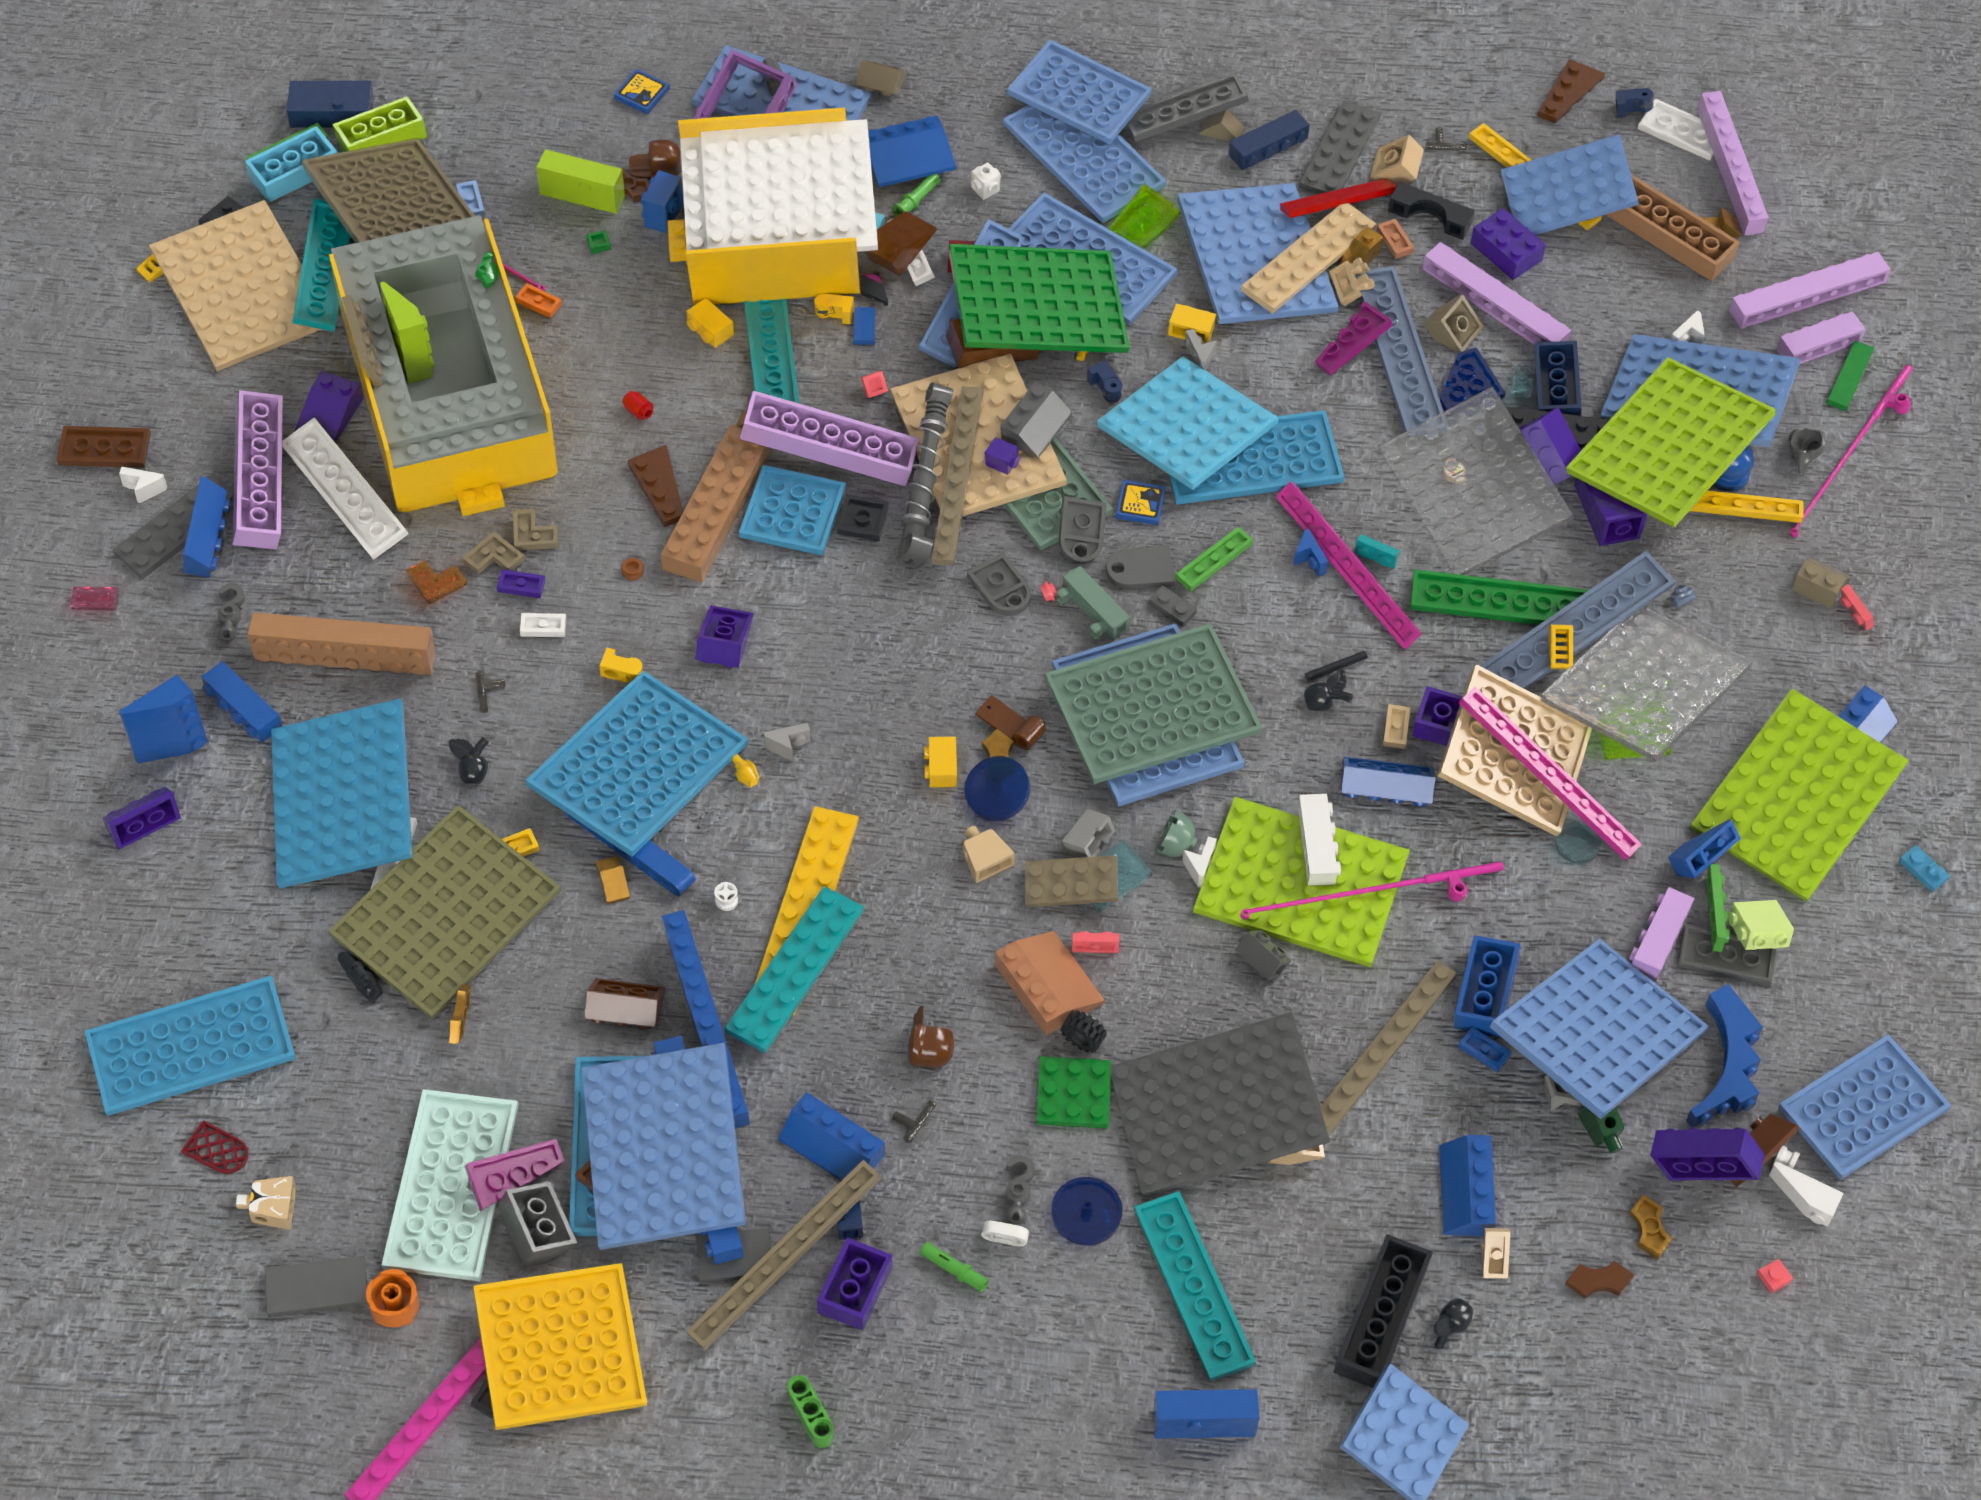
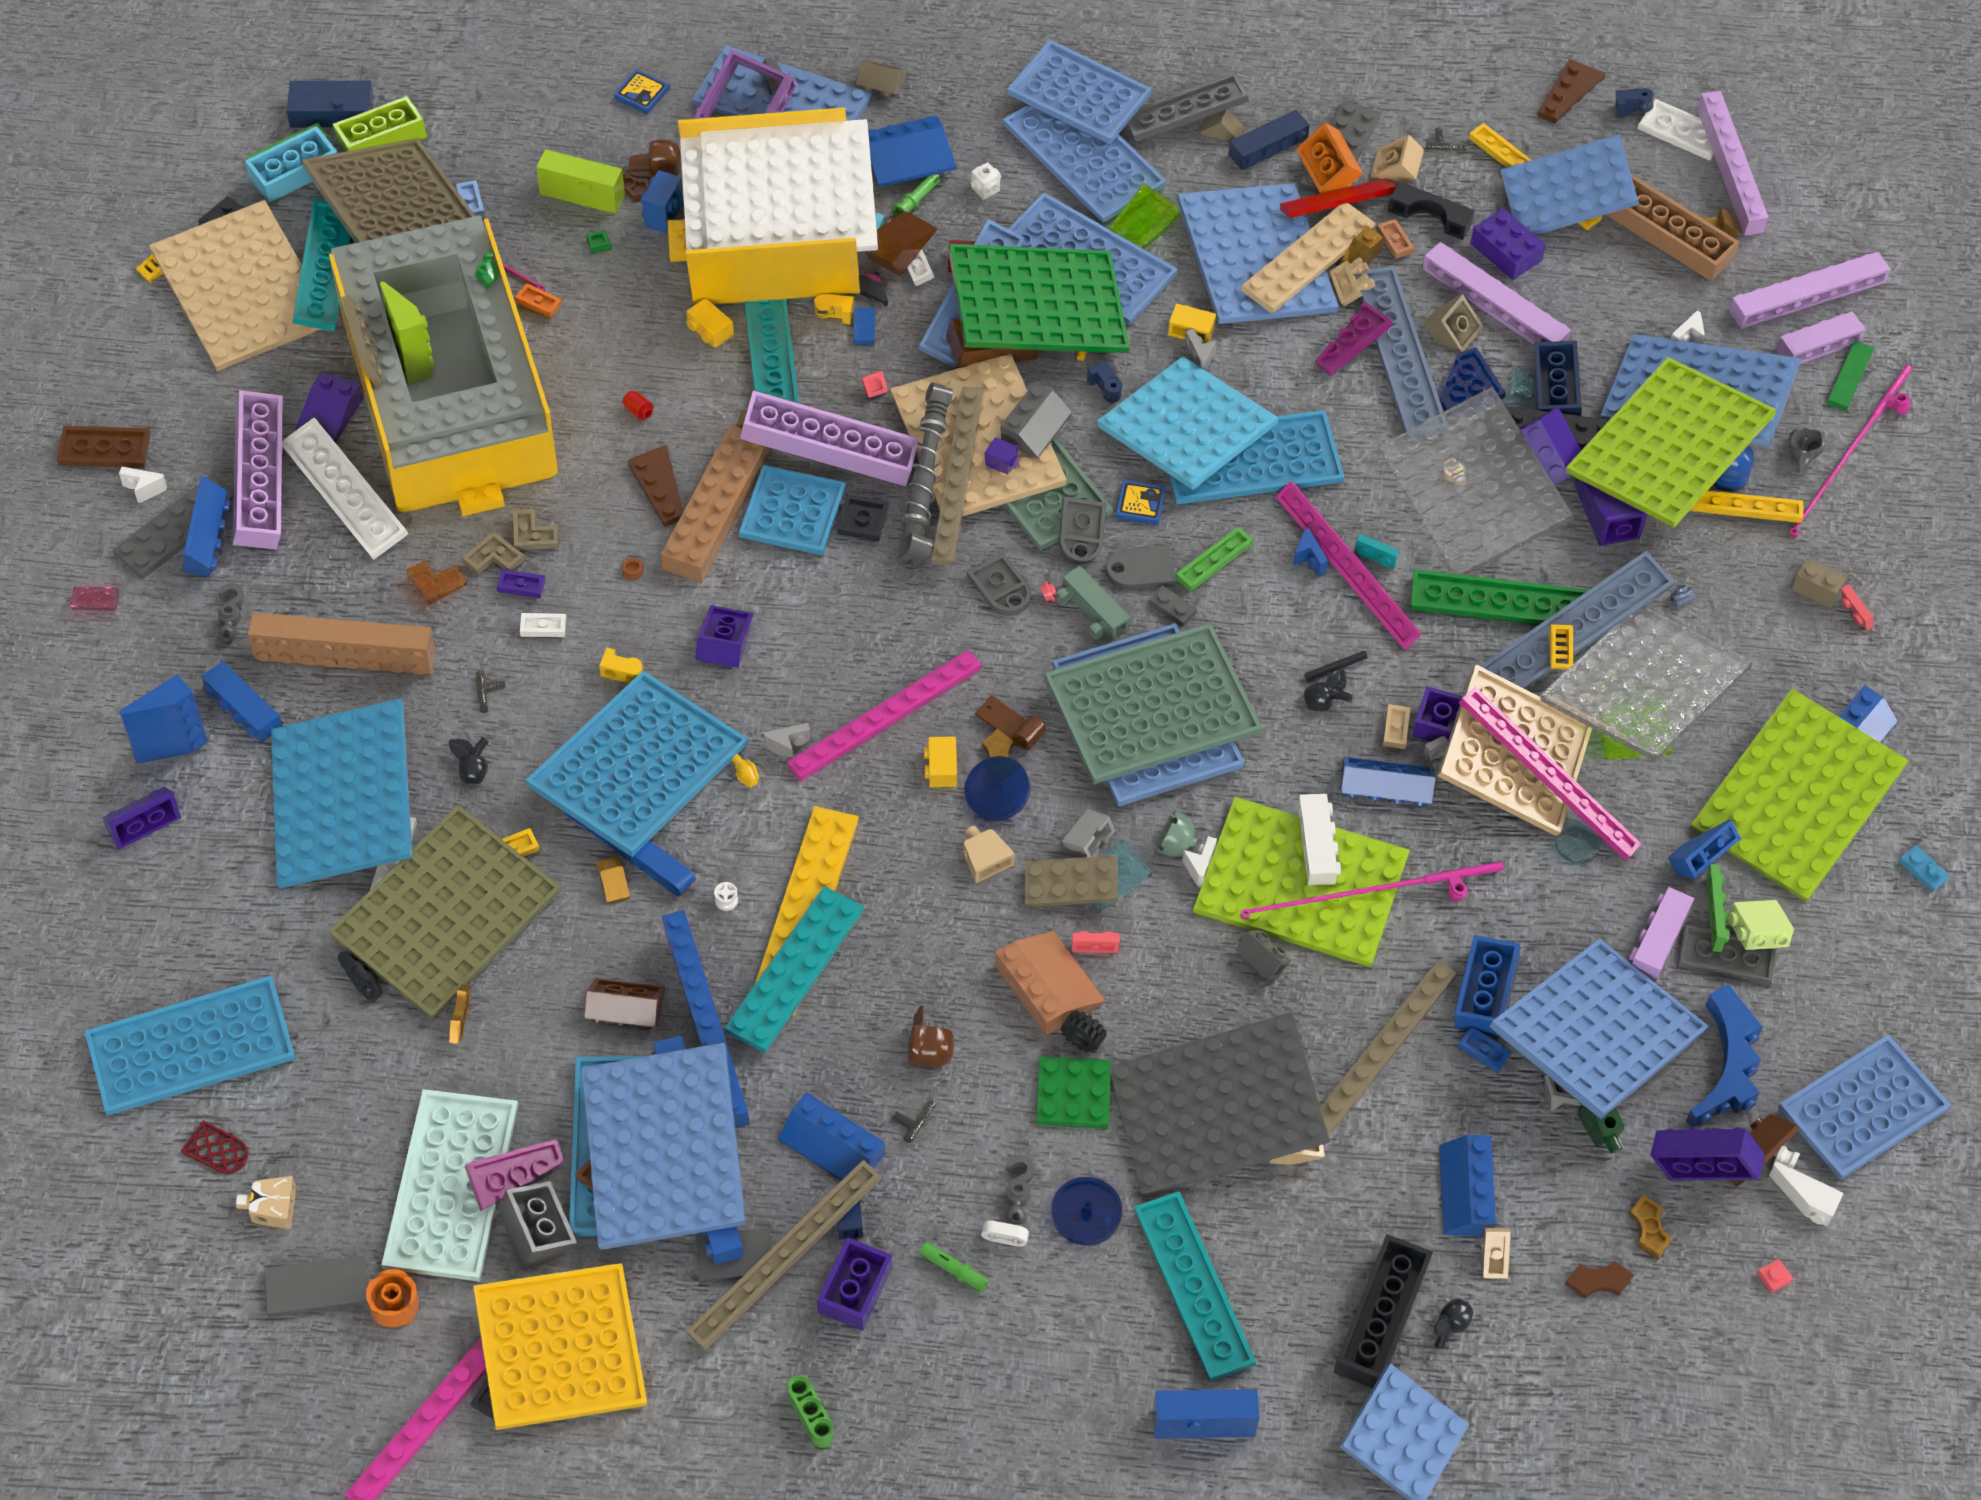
(883, 715): none -> dark pink plate
(1329, 159): none -> orange slope
(1435, 749): none -> light grey tile

